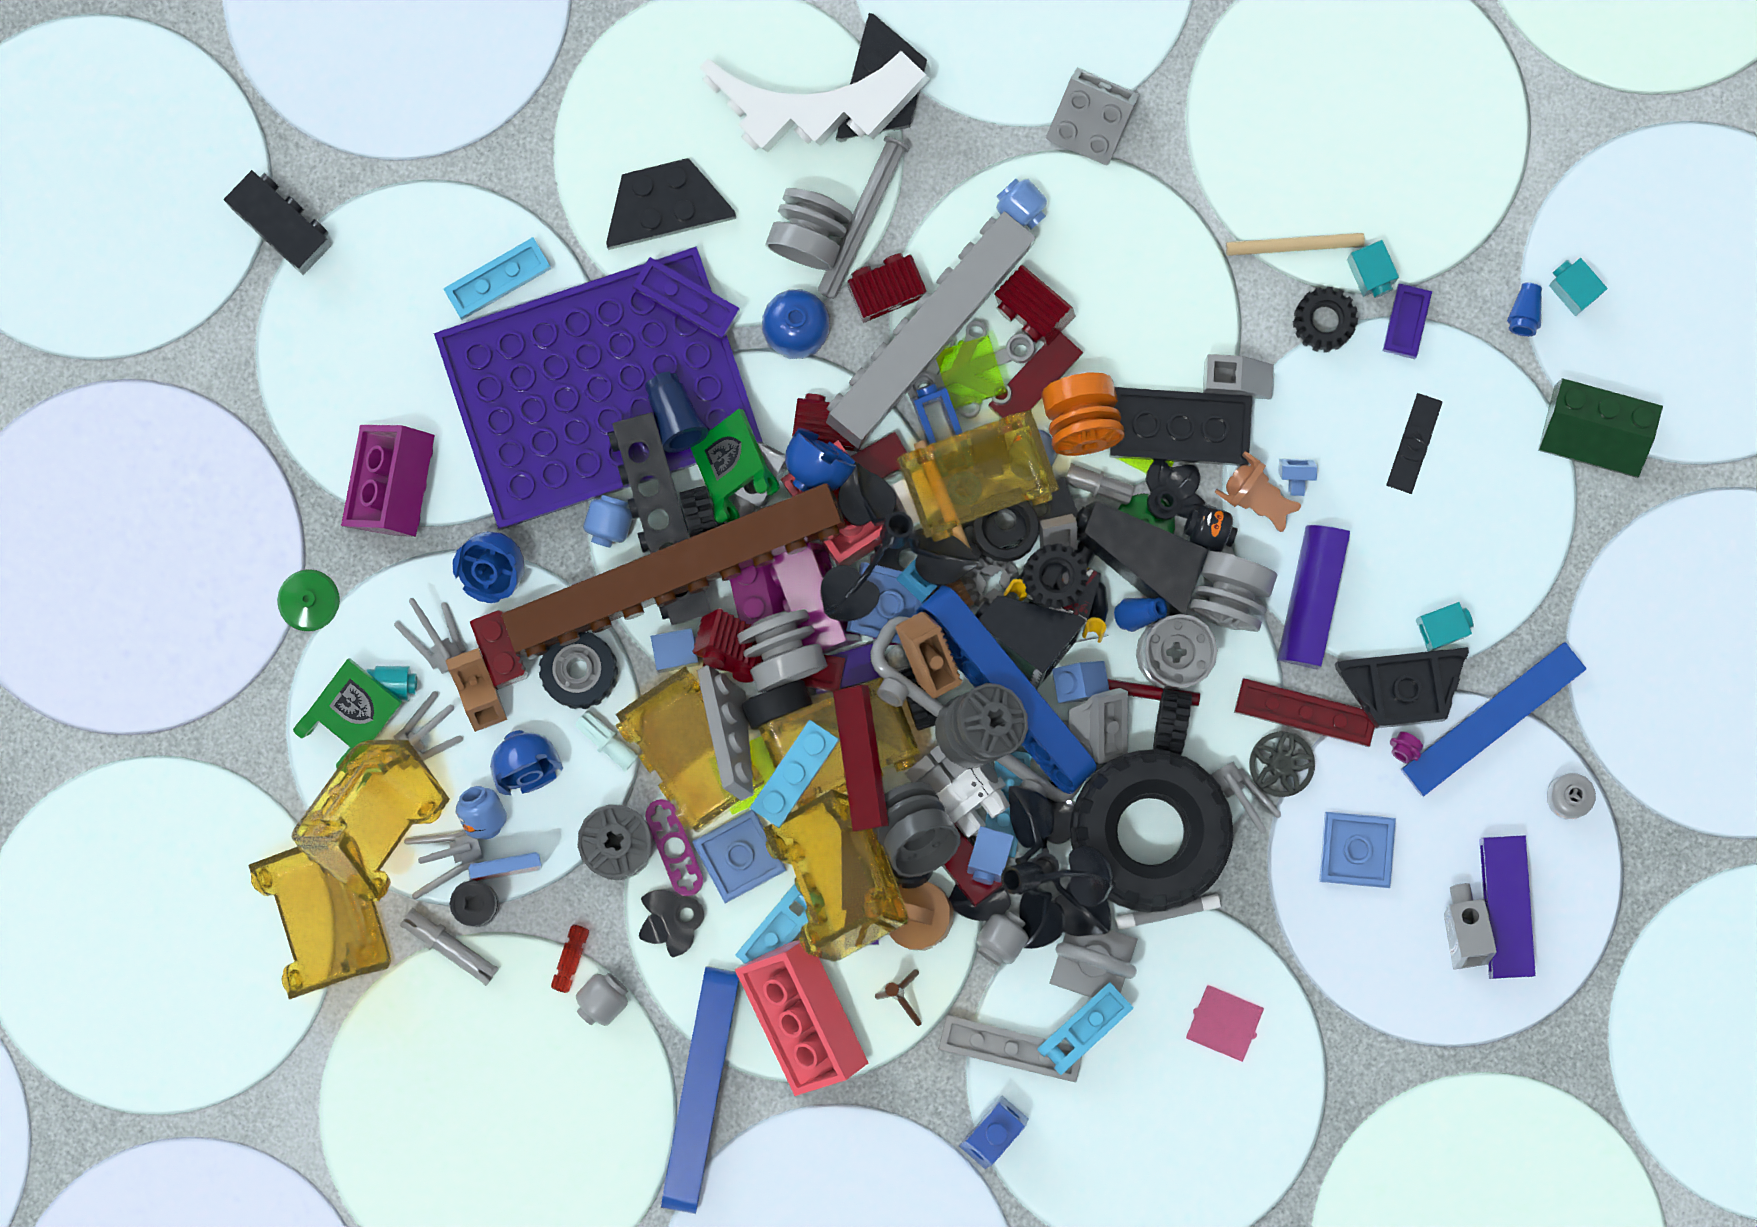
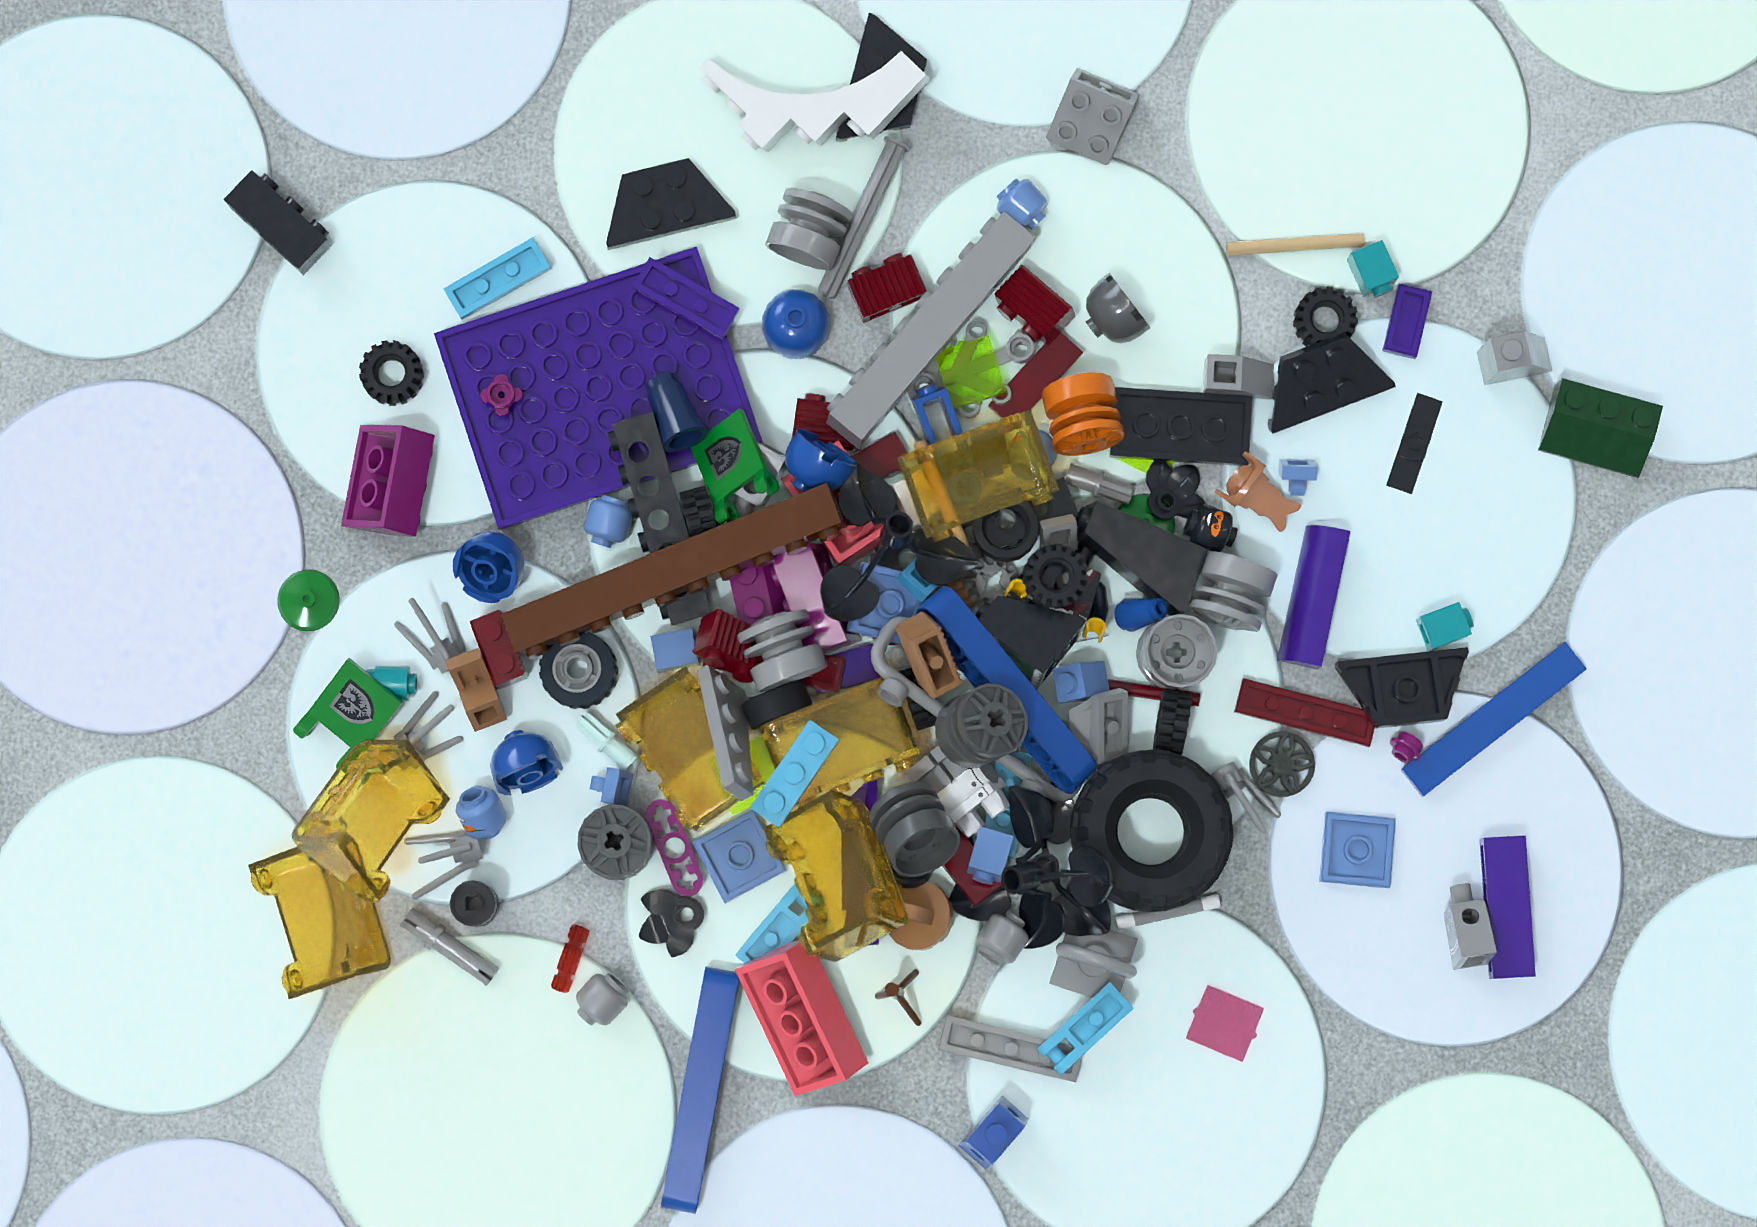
(387, 352): none -> black tyre
(501, 384): none -> magenta plate
(504, 867): medium blue tile -> none
(614, 787): none -> medium blue tile
(860, 758): dark red tile -> none
(1113, 313): none -> dark grey cylinder
(1323, 380): none -> black wing
(1513, 357): none -> light grey slope
(1526, 311): blue cone -> none
(1560, 800): light grey head -> none
(1576, 285): teal brick -> none

